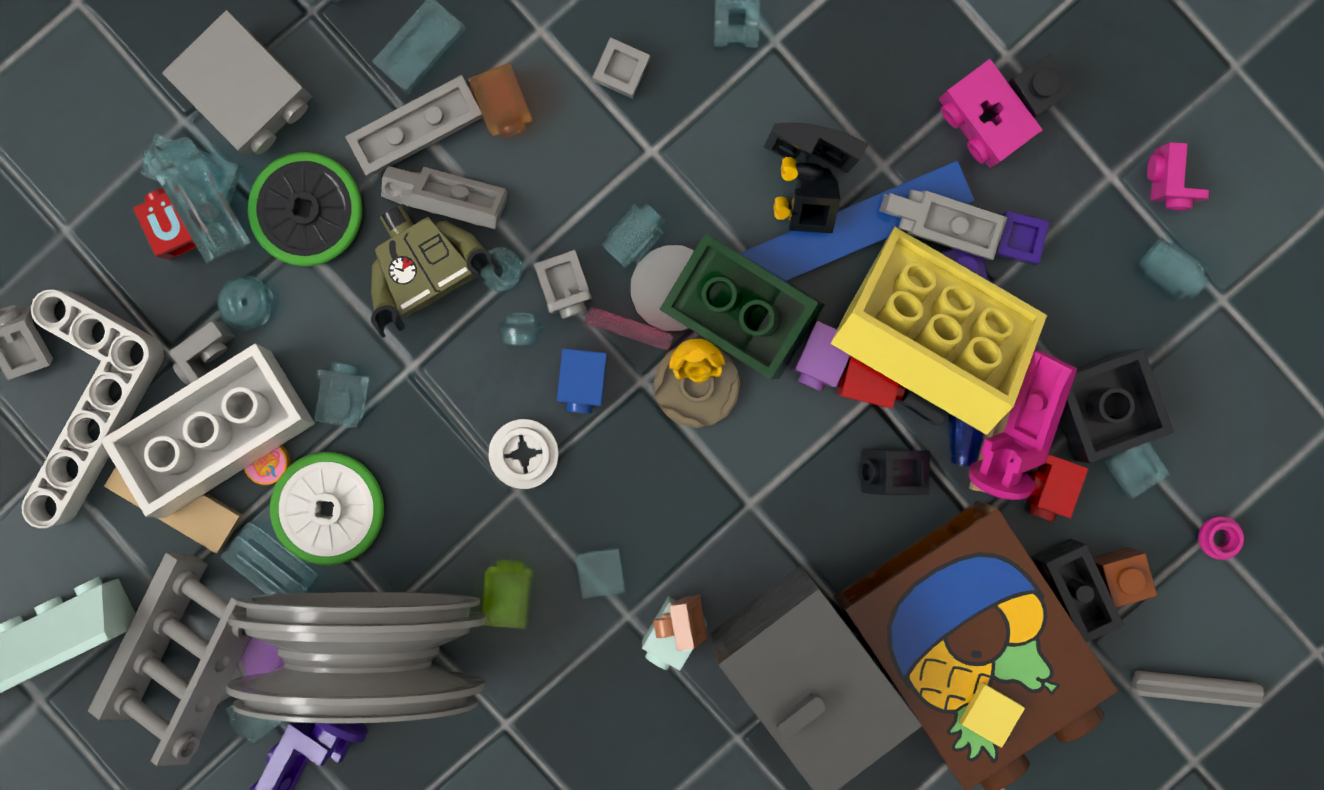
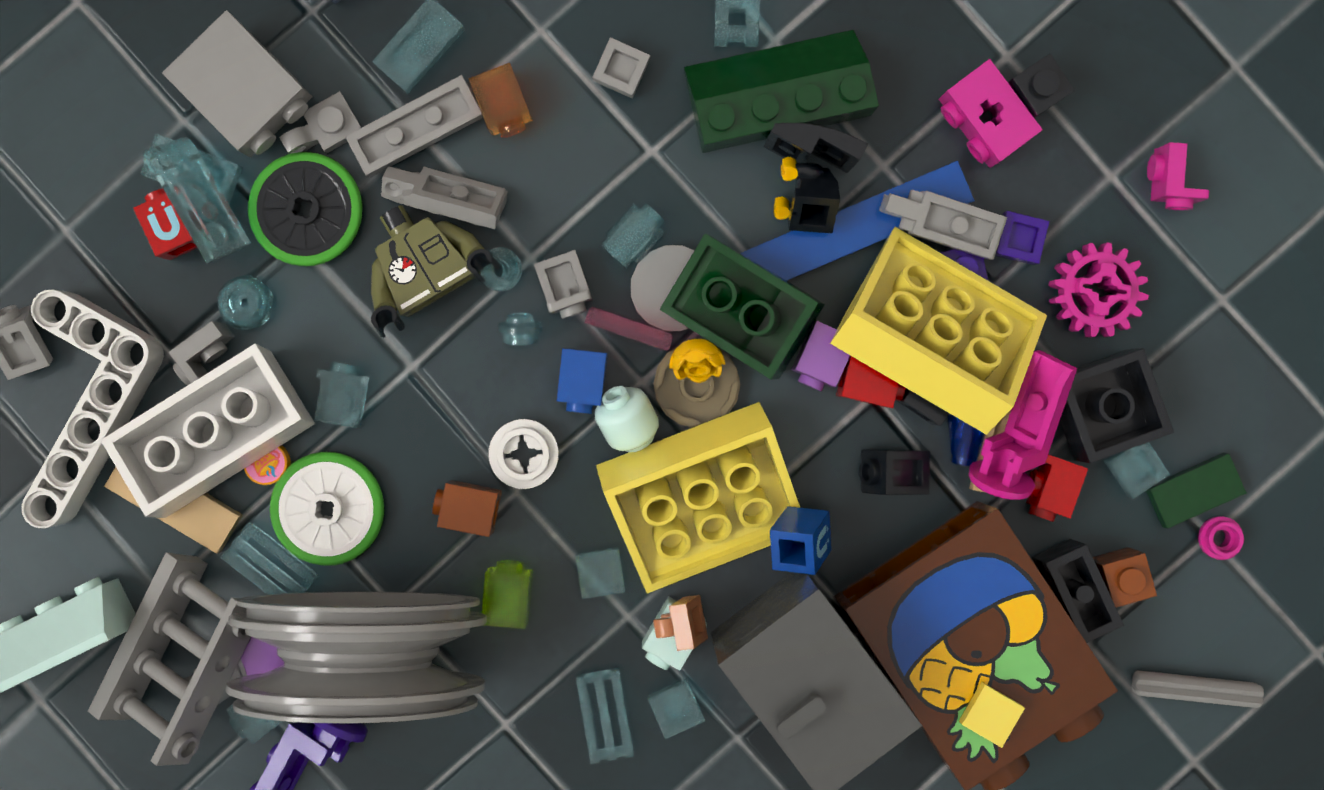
(327, 125): none -> light grey plate
(467, 508): none -> dark orange brick
(610, 752): none -> clear light blue tile
(627, 419): none -> light aqua head
(676, 708): none -> clear light blue plate
(699, 496): none -> light yellow slope
(797, 82): none -> dark green slope
(800, 540): none -> blue brick
(1104, 275): none -> dark pink gear
(1174, 269): clear light blue brick -> none
(1196, 490): none -> dark green tile

